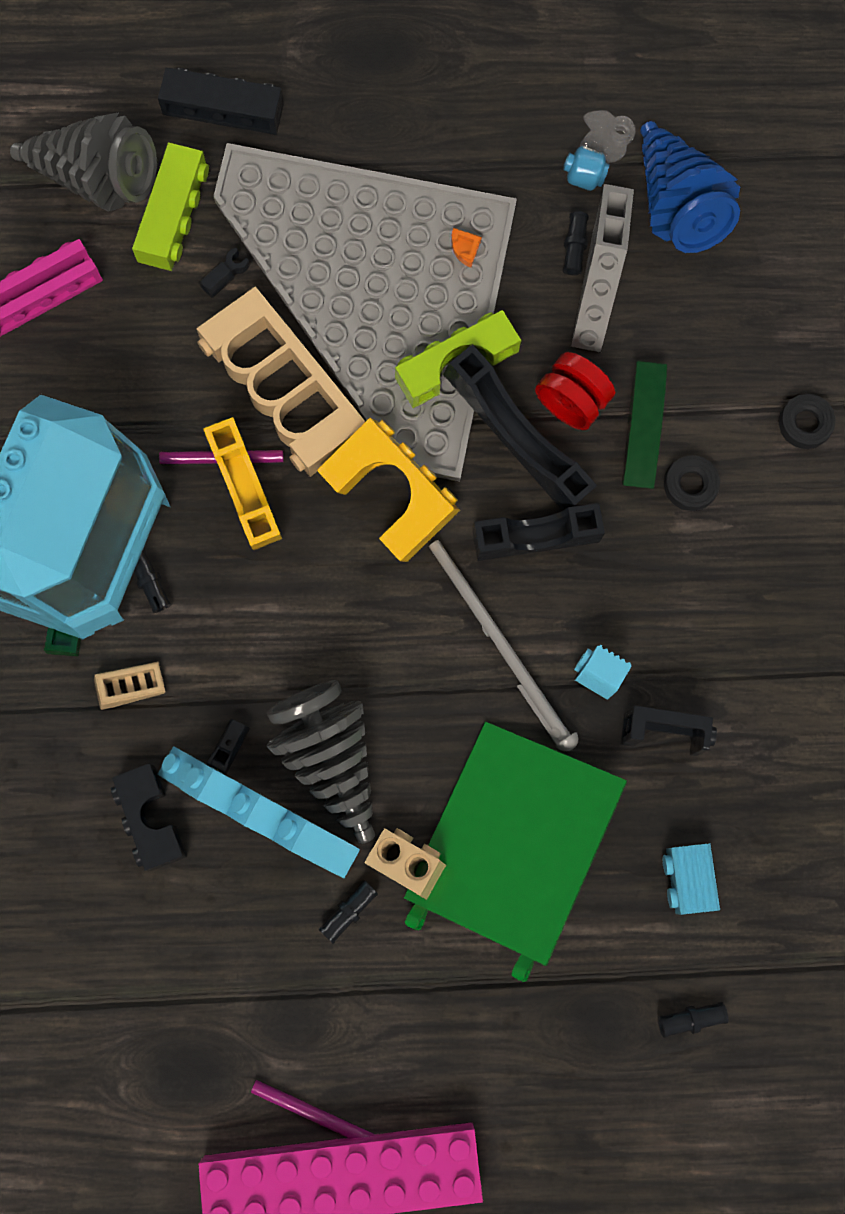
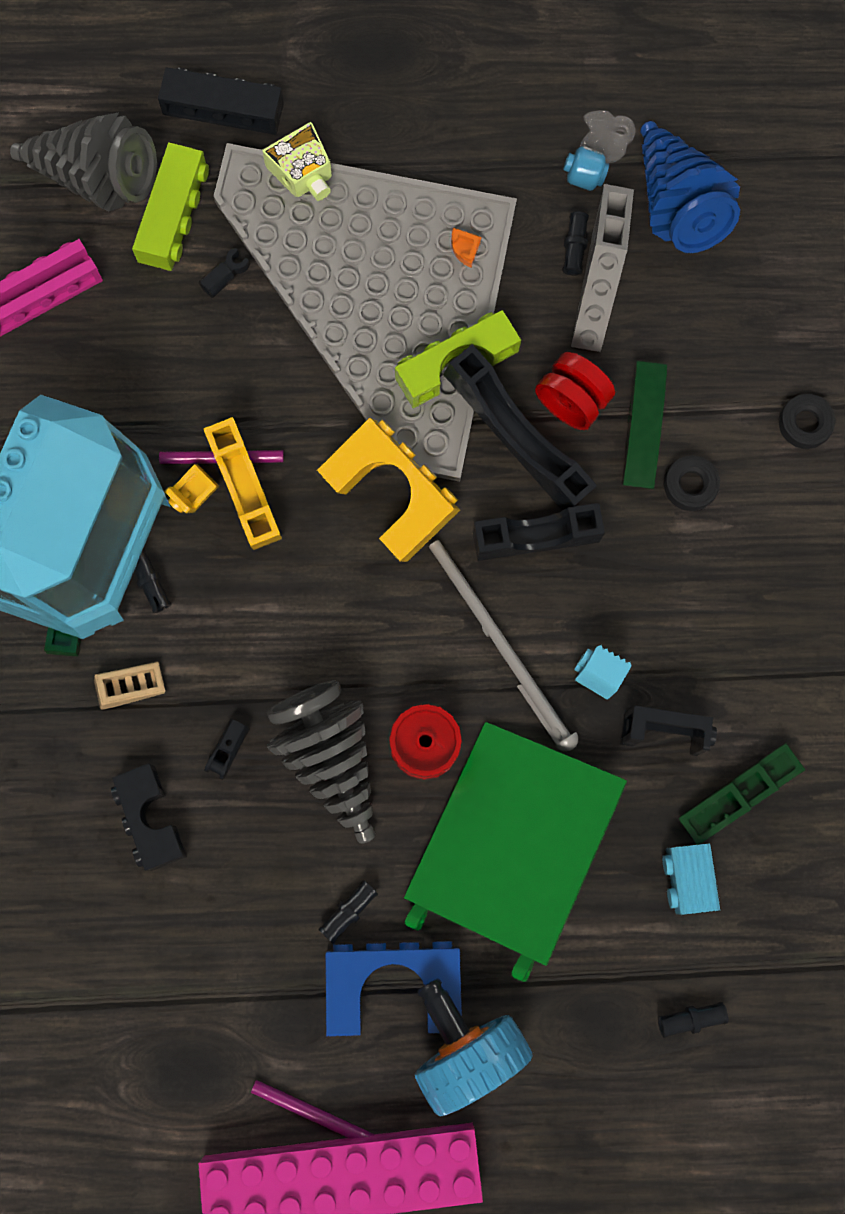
(191, 490): none -> yellow bracket
(240, 324): tan fence -> none
(258, 812): medium azure arch -> none
(300, 163): none -> torso
(350, 968): none -> blue arch
(403, 867): tan brick -> none
(425, 761): none -> red wheel
(472, 1059): none -> dark azure wheel
(741, 794): none -> dark green slope

